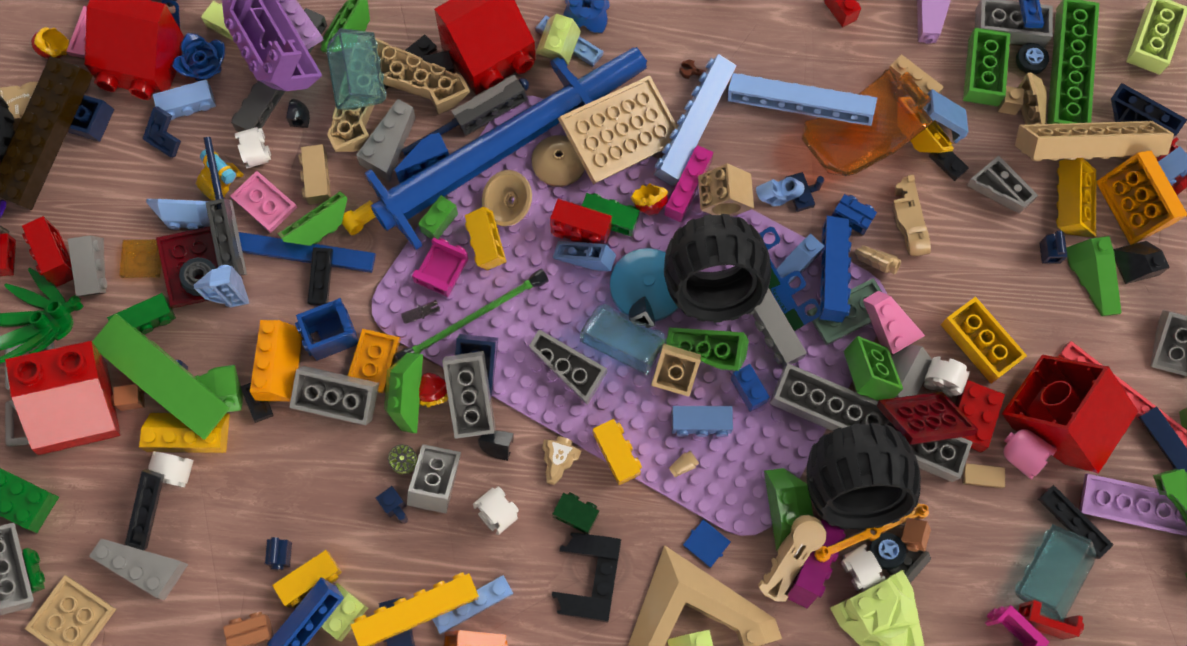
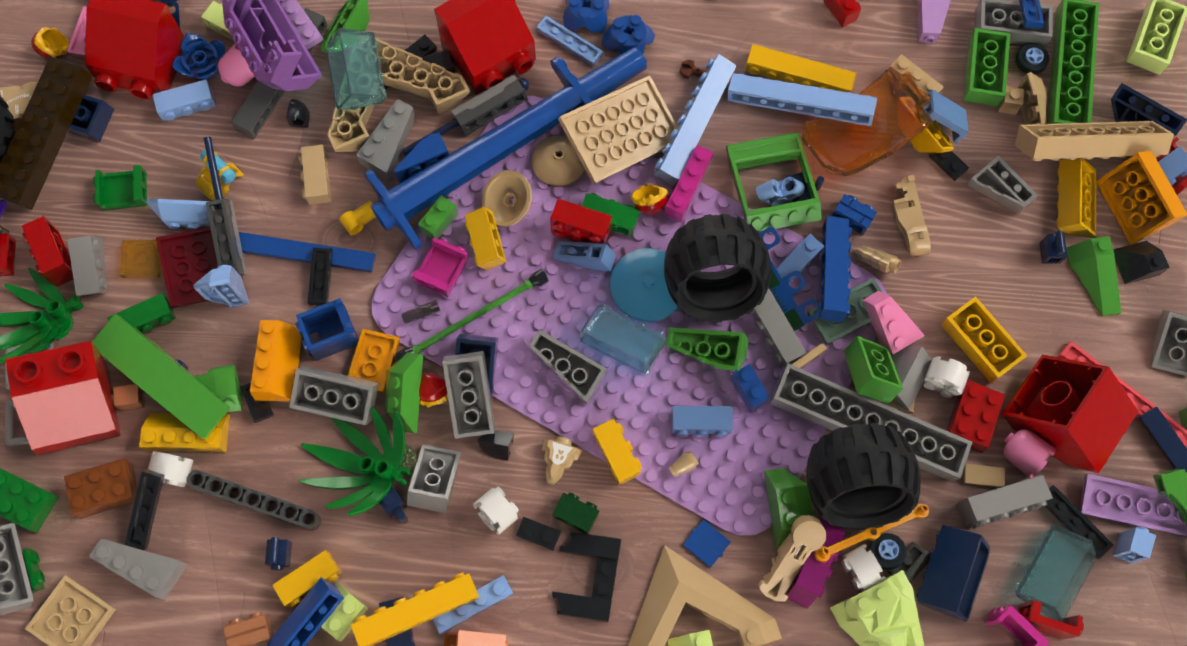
(101, 488): none -> dark orange brick
(120, 189): none -> green panel
(157, 134): dark blue plate -> none
(190, 270): wheel -> none
(234, 68): none -> bright pink cylinder
(245, 495): none -> dark grey beam
(252, 147): white brick -> none
(263, 201): bright pink plate -> none
(316, 223): bright green wedge -> none
(377, 469): none -> green plant
(538, 533): none -> black plate
(559, 38): yellowish green slope -> none
(617, 34): none -> blue brick
(642, 313): black brick -> none
(676, 370): tan brick -> none
(726, 191): tan brick -> none
(771, 151): none -> bright green window
(798, 70): none -> yellow brick
(810, 356): none -> tan tile
(916, 534): nougat brick -> none
(926, 417): dark red plate -> none
(954, 572): none -> dark blue windscreen
(1004, 502): none -> light grey brick
(1134, 545): none -> light blue brick

